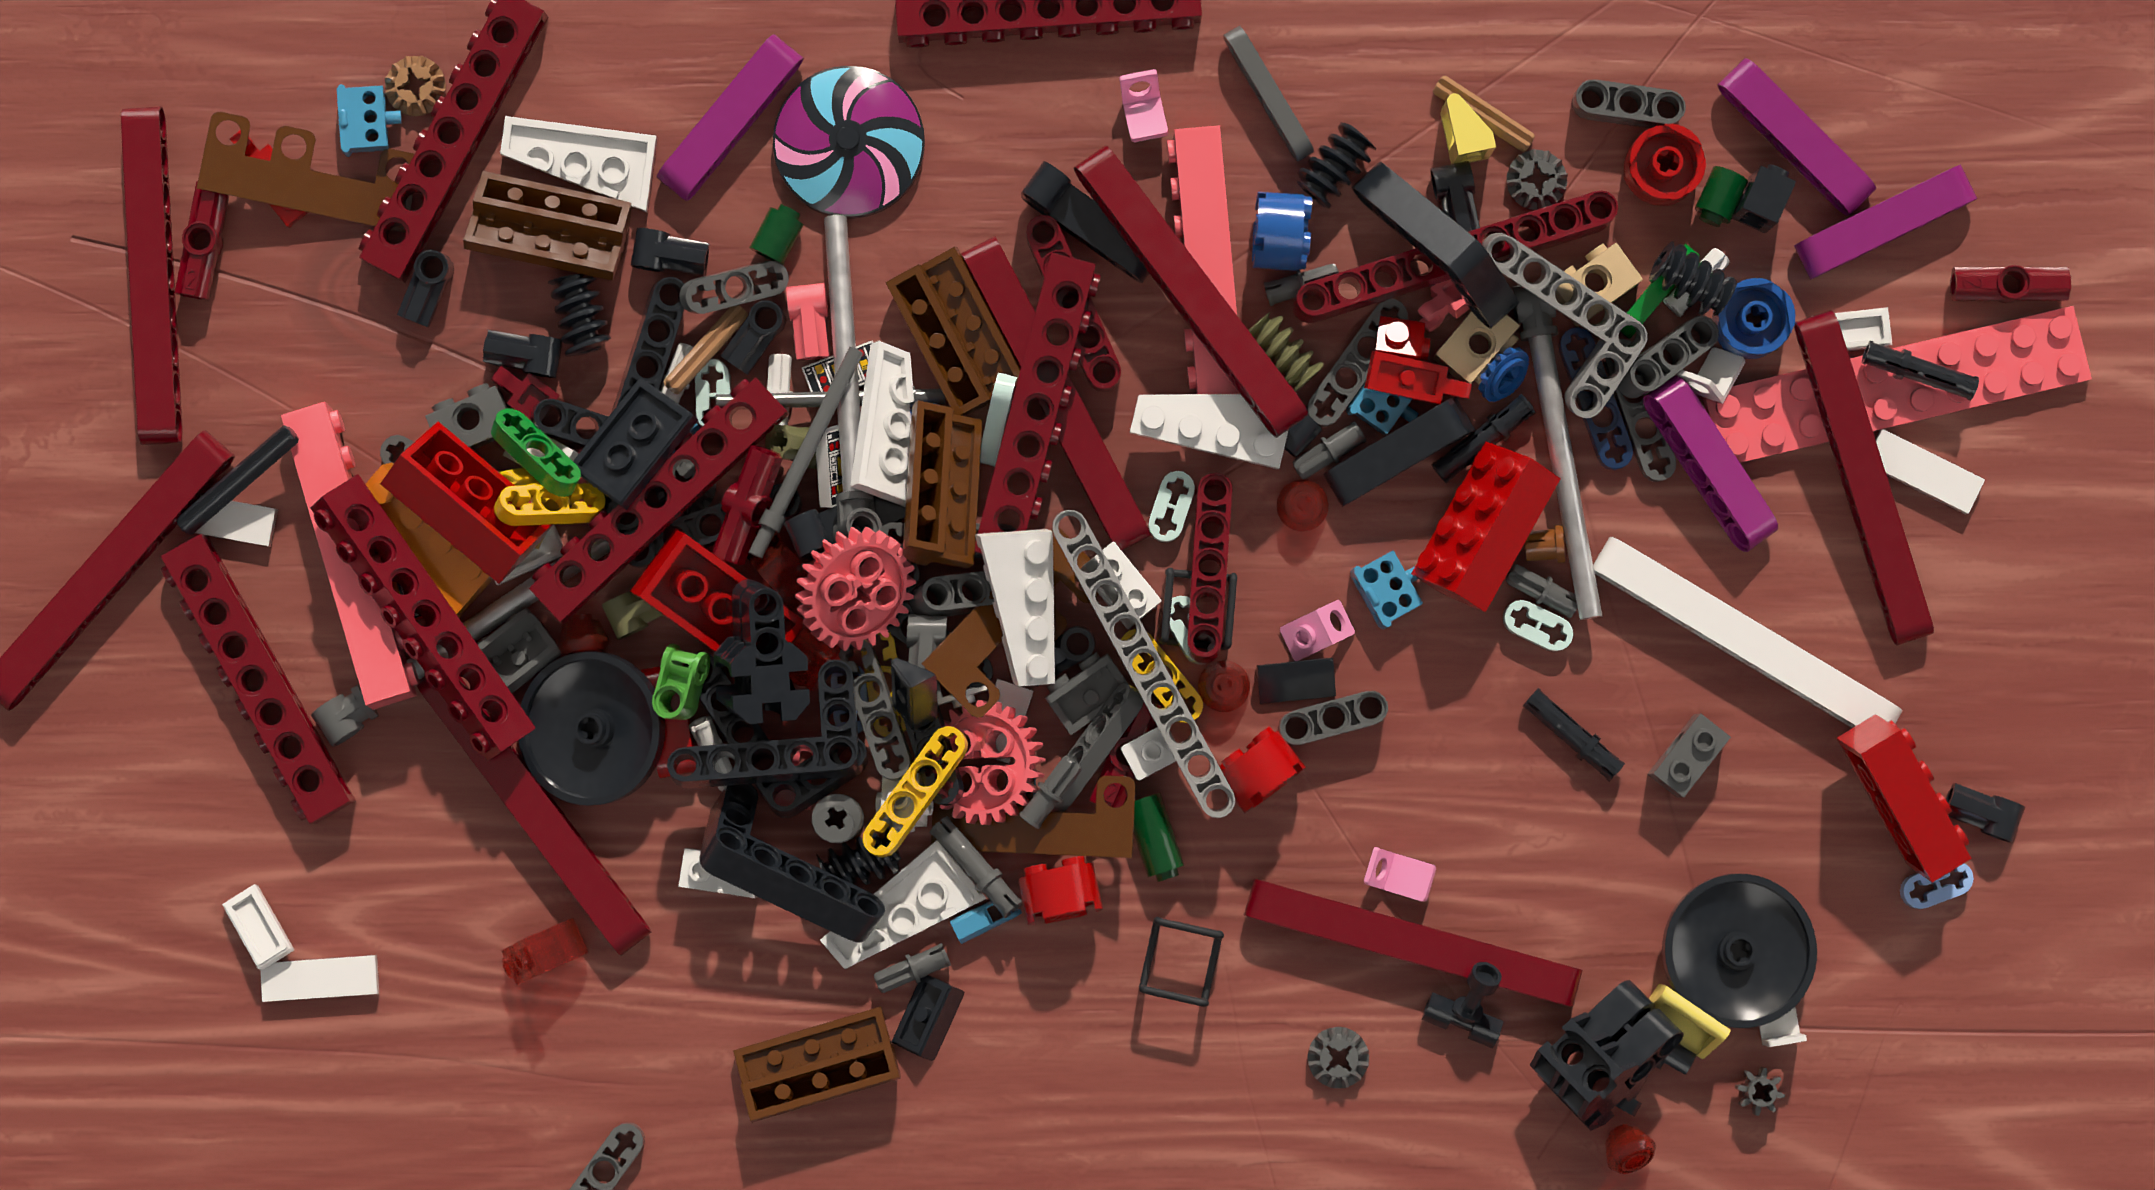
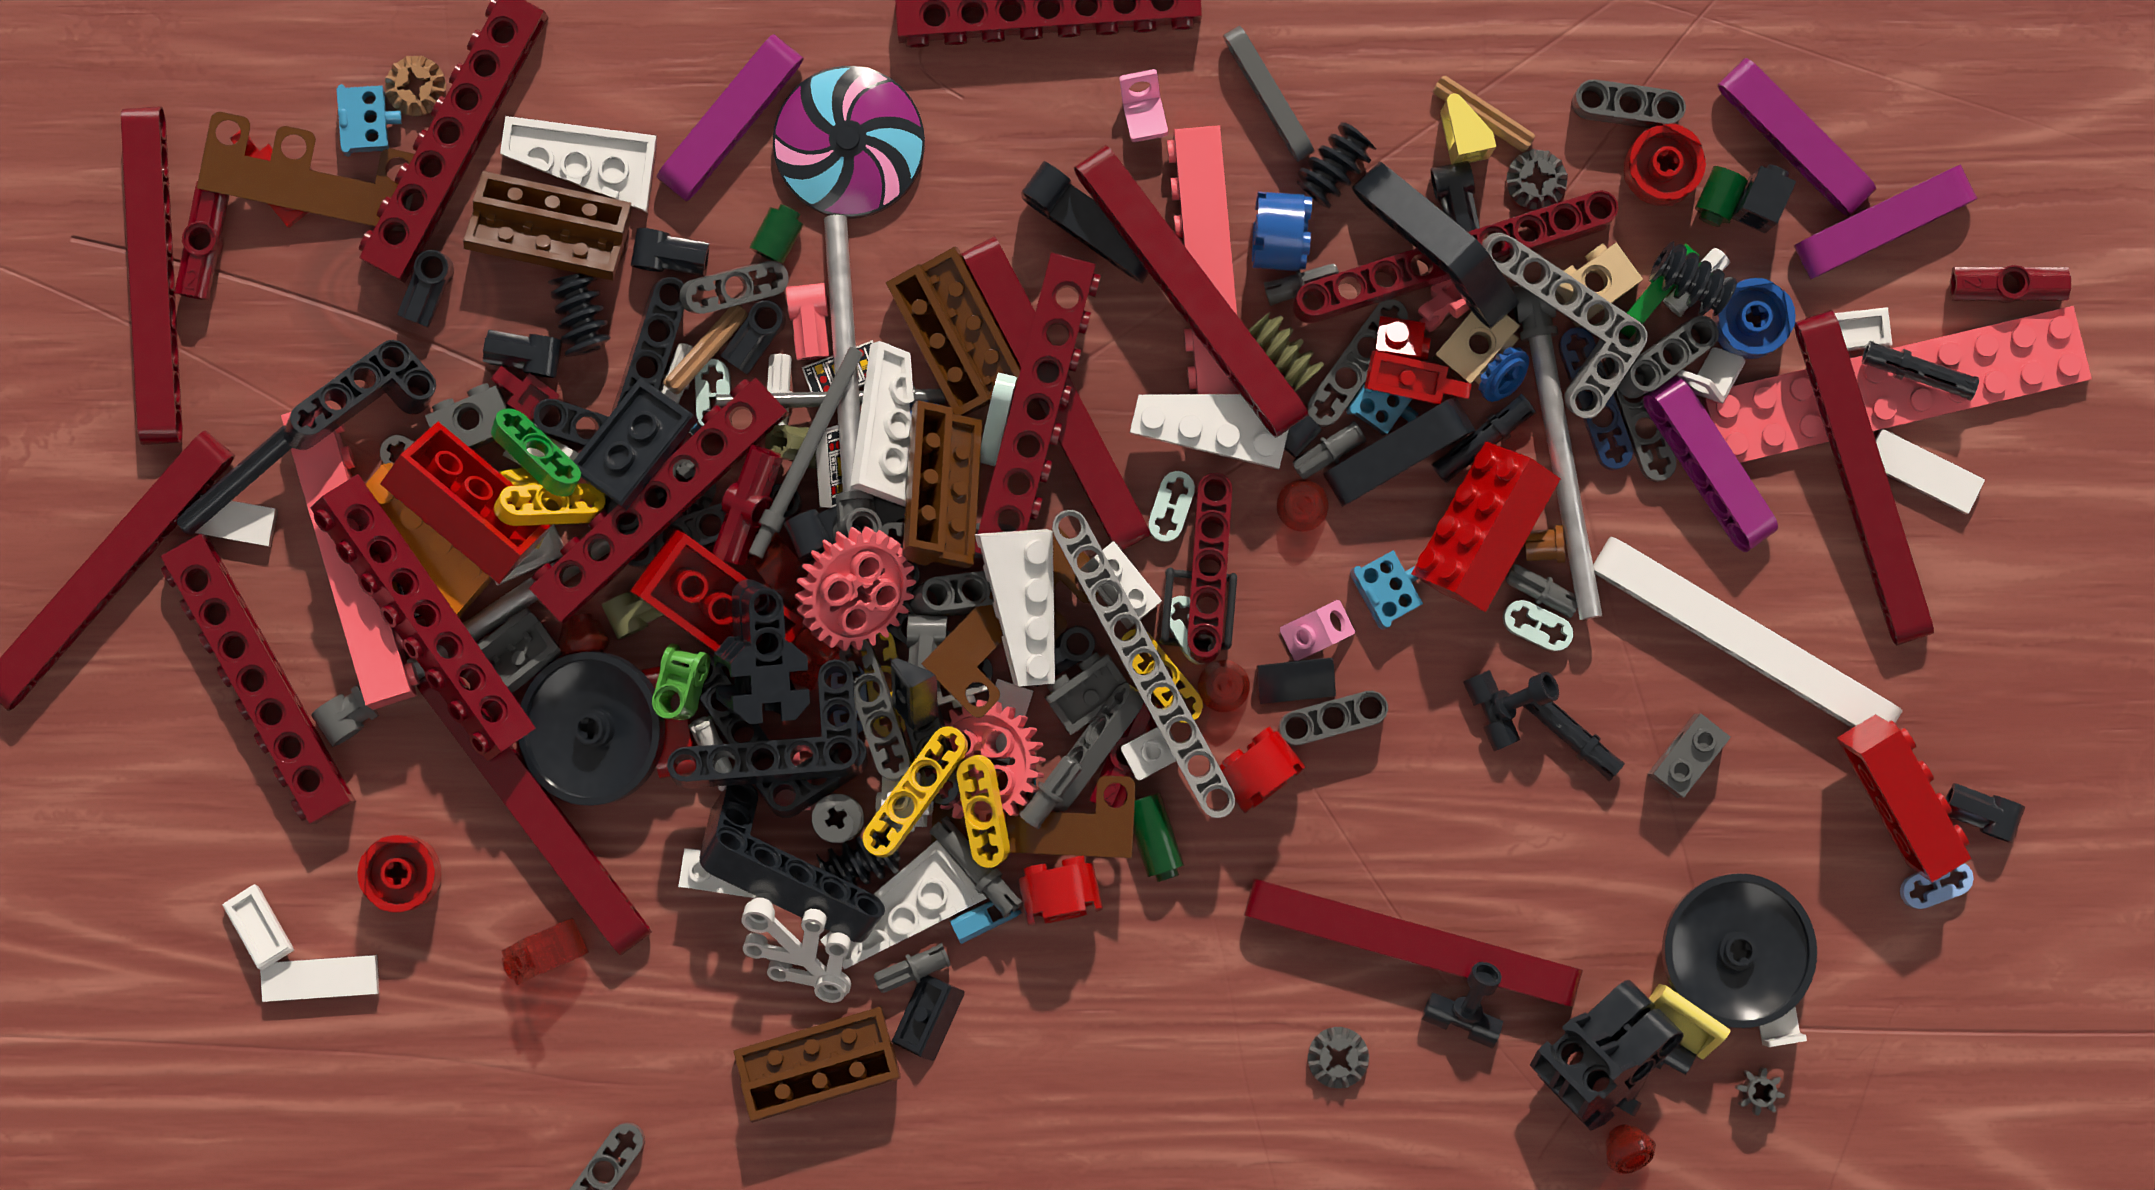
(353, 399): none -> black beam
(384, 889): none -> red brick
(828, 981): none -> white plant
(997, 837): none -> yellow beam
(1089, 357): dark red beam -> none
(1217, 935): black piece -> none
(1400, 874): bright pink bracket -> none
(1501, 706): none -> black bar

